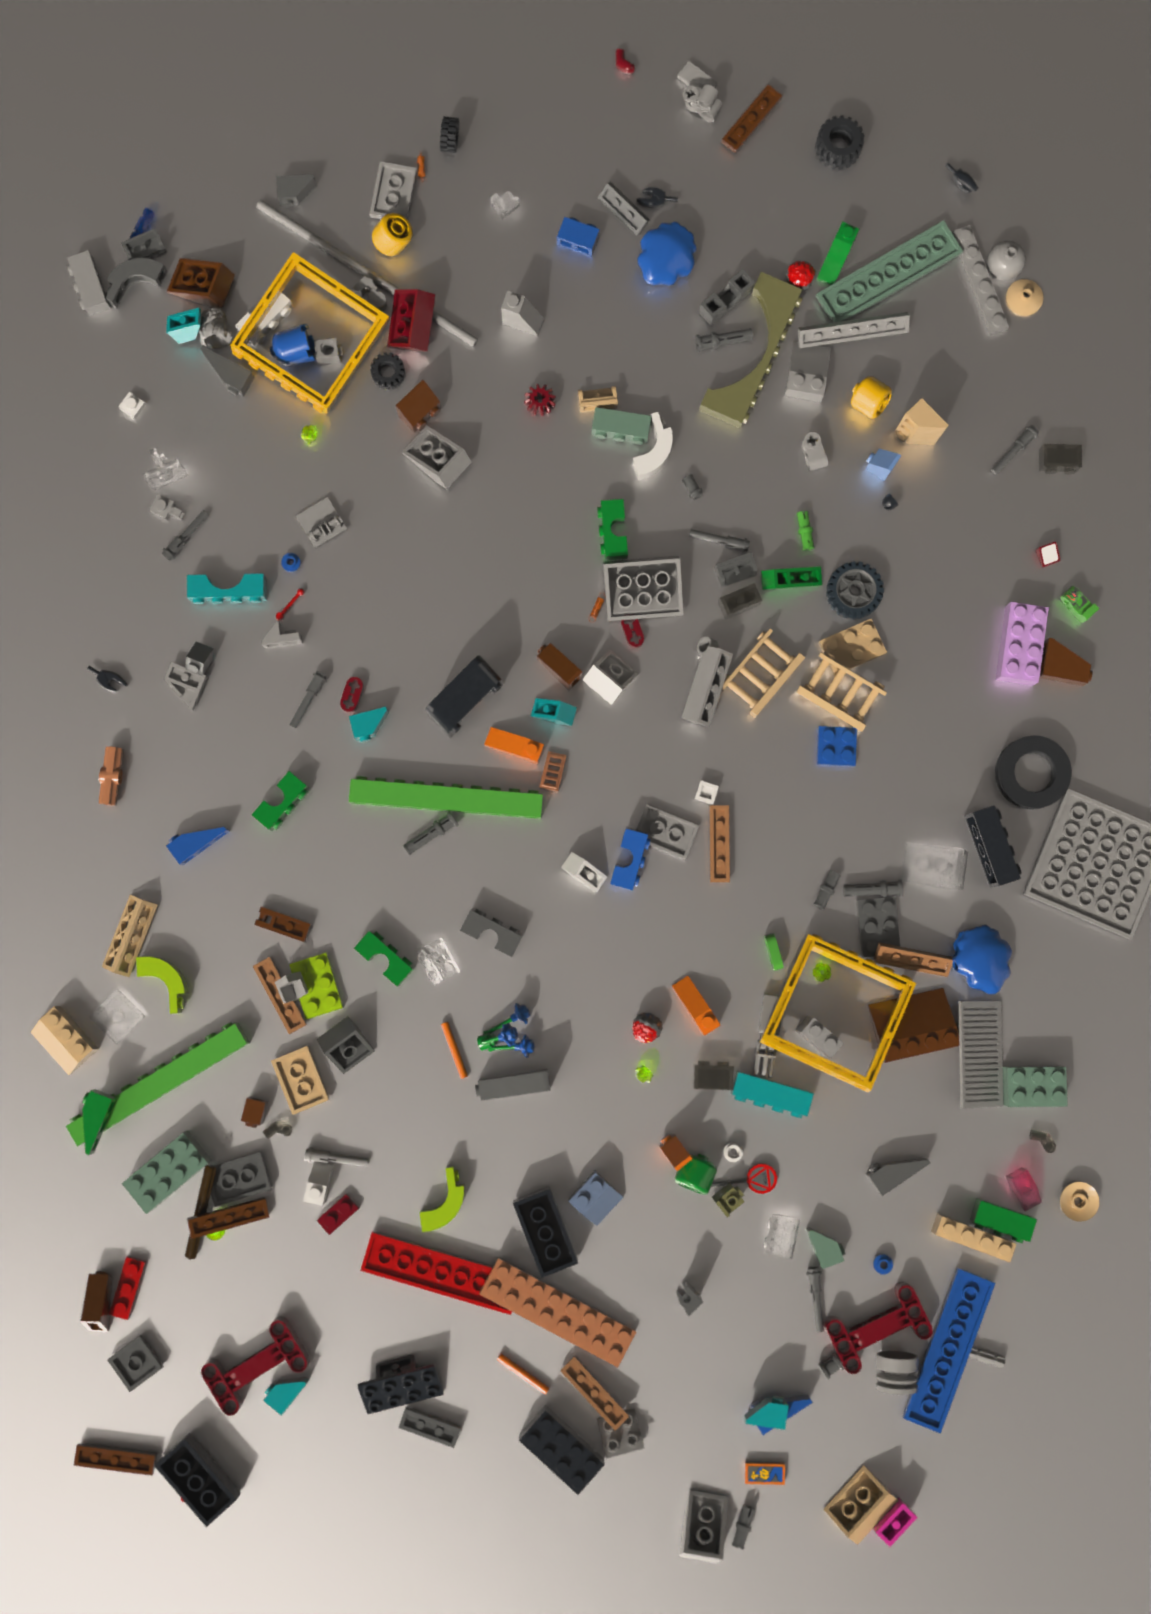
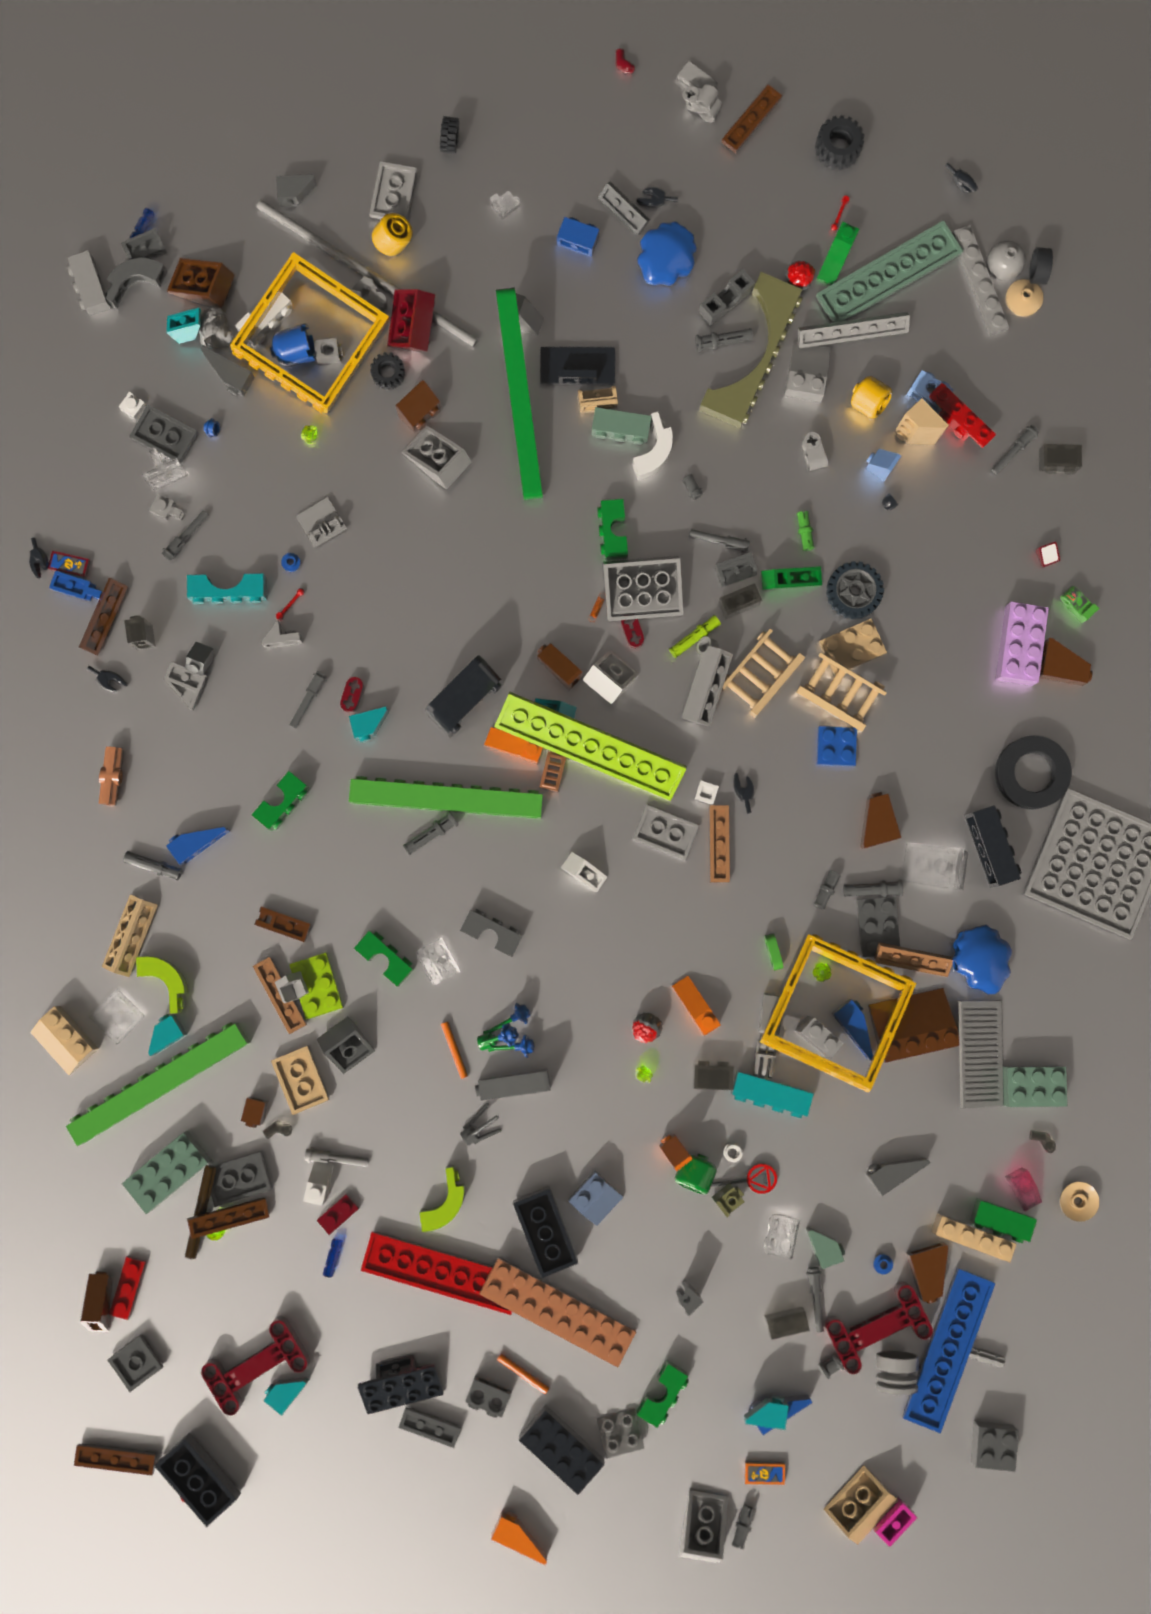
(37, 558): none -> black hand
(69, 564): none -> tile
(74, 586): none -> blue hinge
(95, 1116): green slope -> none
(103, 616): none -> reddish brown plate
(139, 632): none -> clear smoke brick
(160, 868): none -> dark grey pin
(163, 433): none -> dark grey plate
(165, 1034): none -> teal slope
(212, 428): none -> blue plate
(332, 1257): none -> clear blue axle
(421, 166): orange piece -> none
(471, 1134): none -> dark grey plant
(491, 1391): none -> dark grey brick
(514, 1535): none -> orange slope
(519, 393): none -> green beam
(547, 400): dark red gear -> none
(577, 365): none -> black bracket
(590, 746): none -> lime plate
(594, 1393): medium nougat plate -> none
(626, 875): blue arch -> none
(655, 1409): none -> green arch
(701, 631): none -> lime pin
(744, 794): none -> black hand
(787, 1323): none -> clear smoke brick
(845, 200): none -> red hinge
(854, 1024): none -> blue slope
(879, 822): none -> reddish brown slope
(919, 389): none -> light blue brick
(929, 1270): none -> reddish brown slope
(960, 417): none -> red bracket
(994, 1446): none -> dark grey brick
(1041, 265): none -> black tyre

